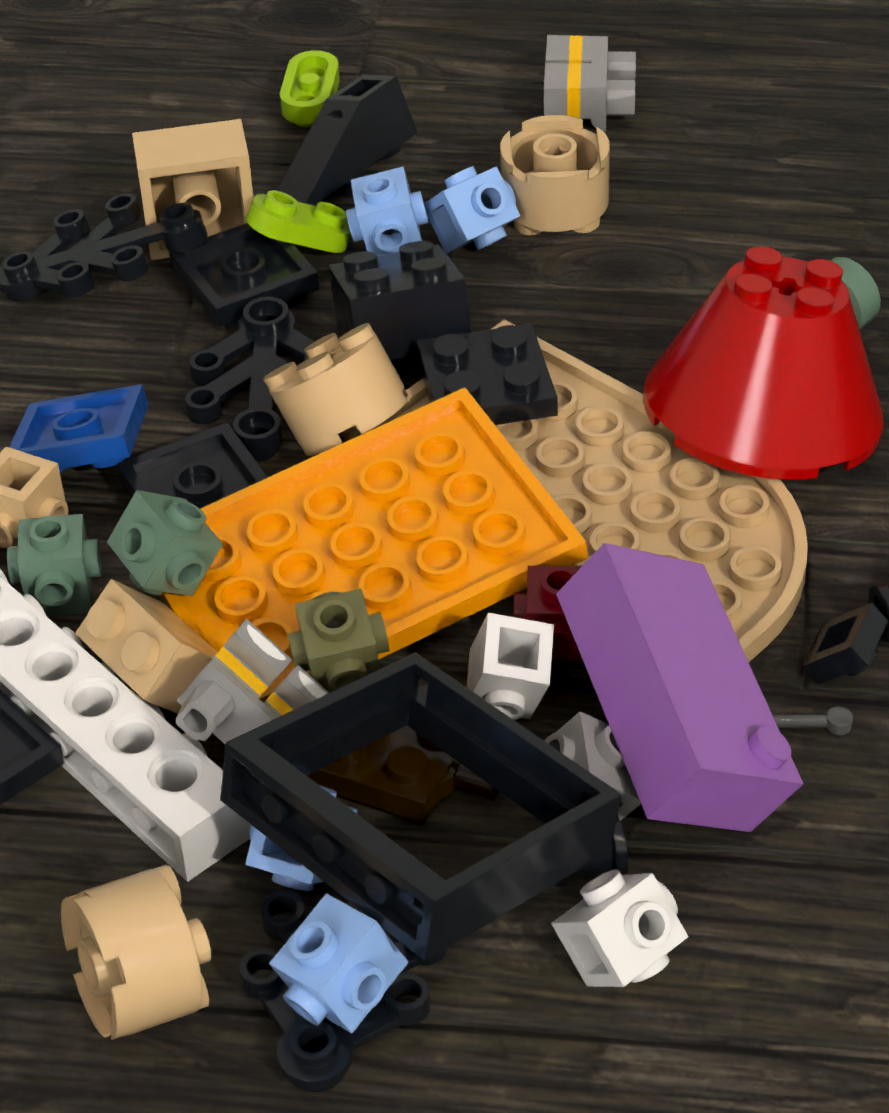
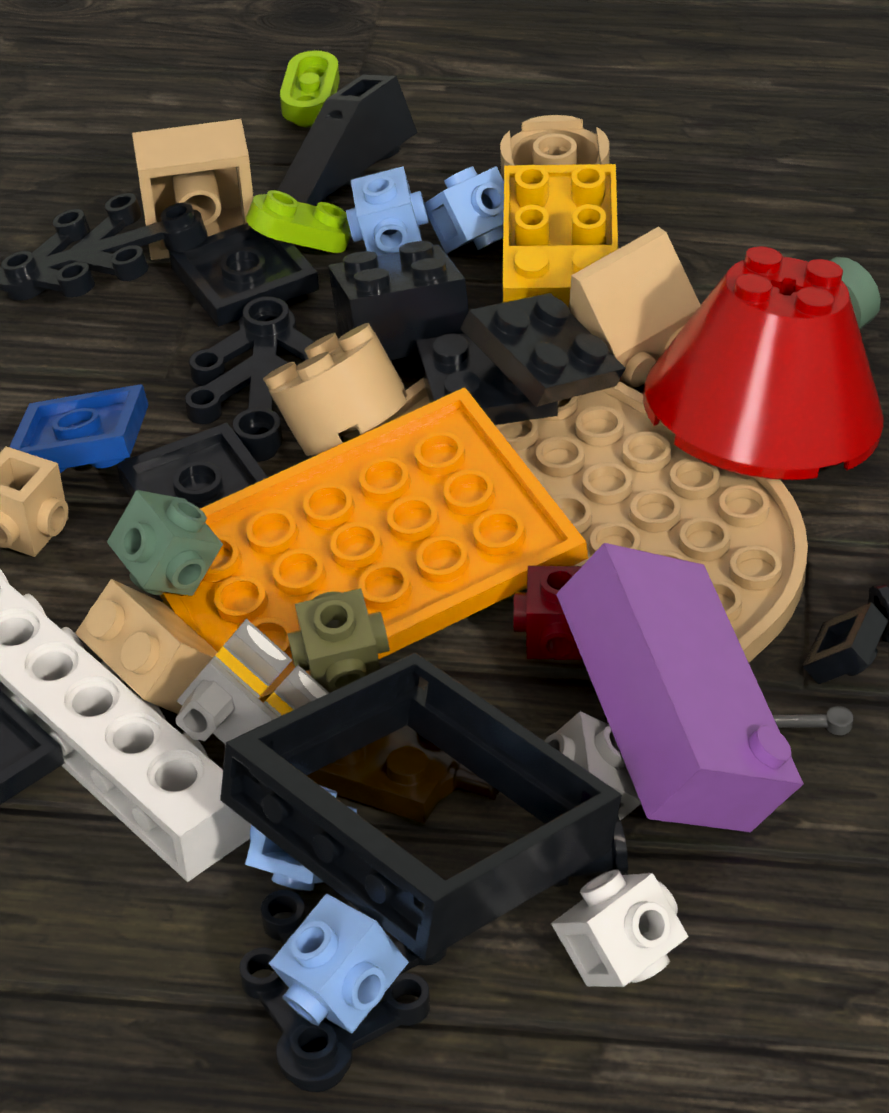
(56, 563): sand green brick -> none
(136, 952): tan brick -> none
(511, 663): white brick -> none
(543, 348): none -> black plate
(555, 225): none -> yellow slope
(588, 79): light grey hips -> none
(635, 302): none -> tan slope

